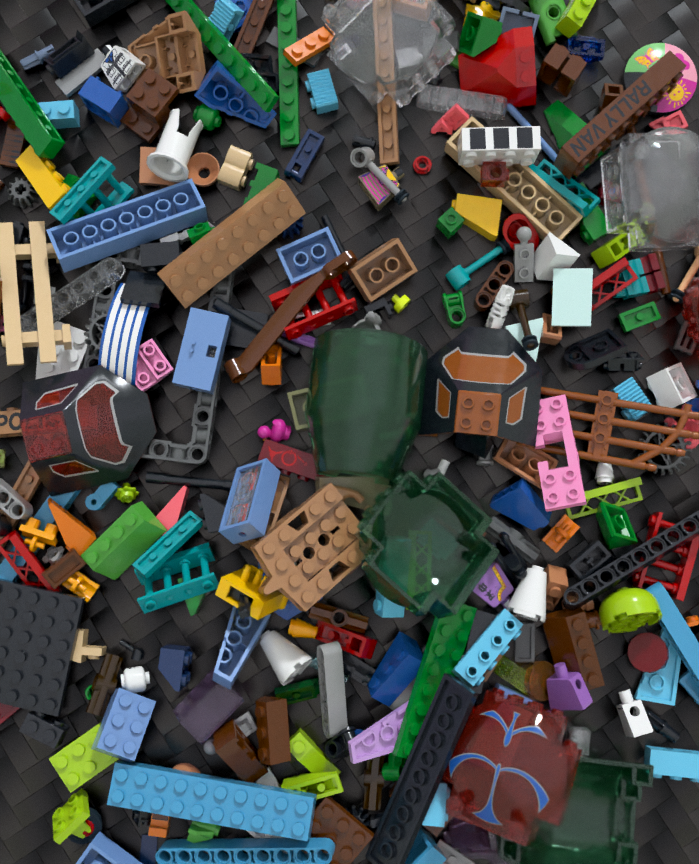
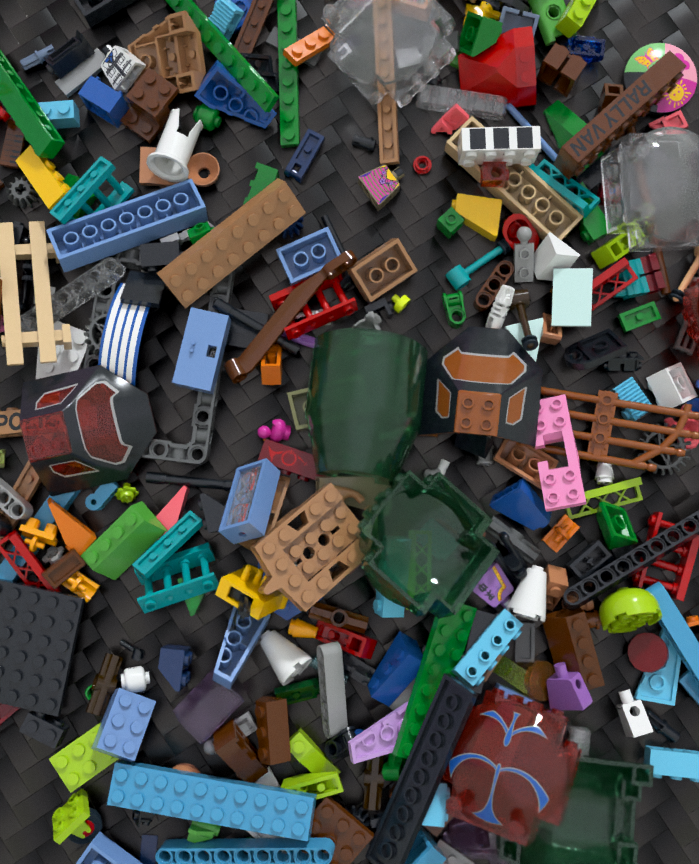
(82, 649): tan brick -> none
(151, 366): bright pink slope -> none
(159, 825): orange leg -> none
(235, 168): tan brick -> none
(322, 91): medium azure brick -> none
(355, 157): light grey piece -> none

